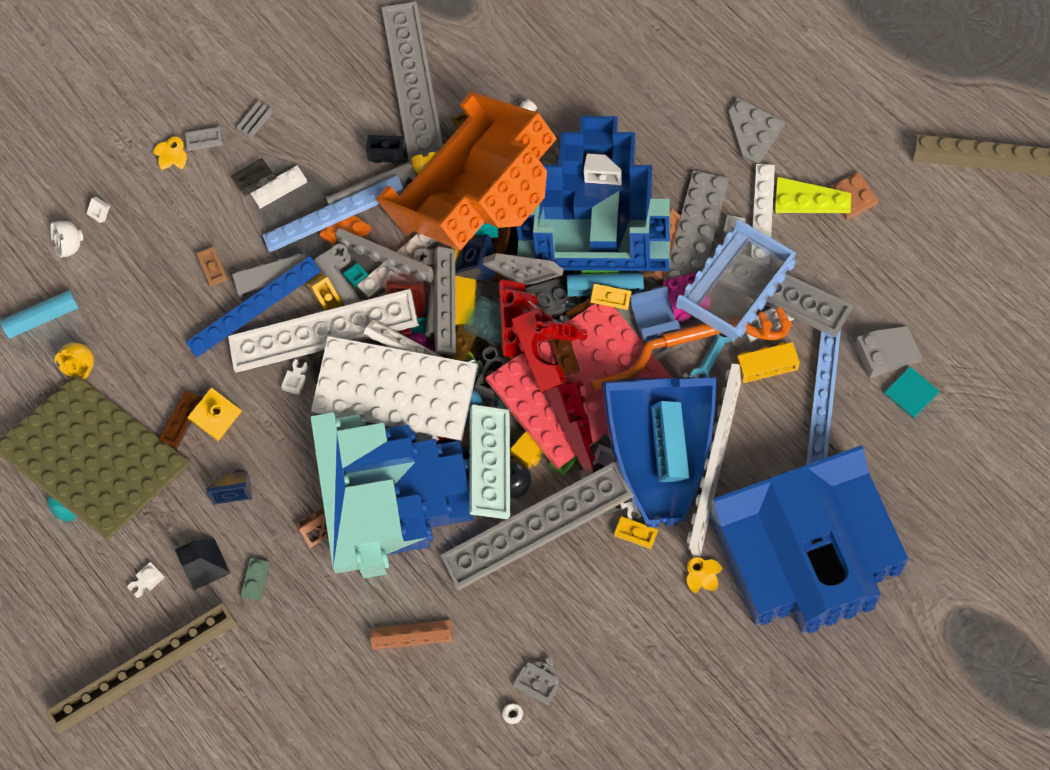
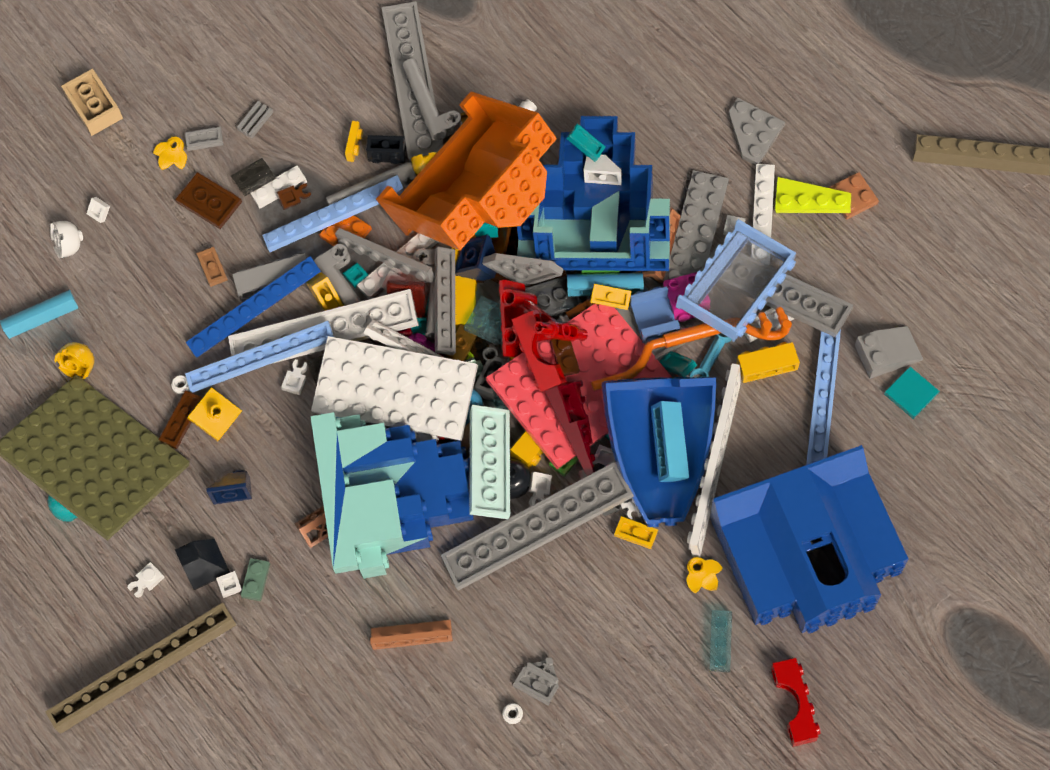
(92, 102): none -> tan brick
(178, 380): none -> white plate
(208, 200): none -> reddish brown plate
(229, 584): none -> white plate
(259, 356): none -> light blue plate
(290, 197): none -> reddish brown plate
(352, 146): none -> yellow plate
(438, 125): none -> light grey axle
(540, 486): none -> white plate
(585, 142): none -> teal tile
(678, 364): none -> teal tile
(720, 641): none -> clear light blue plate
(788, 677): none -> red arch

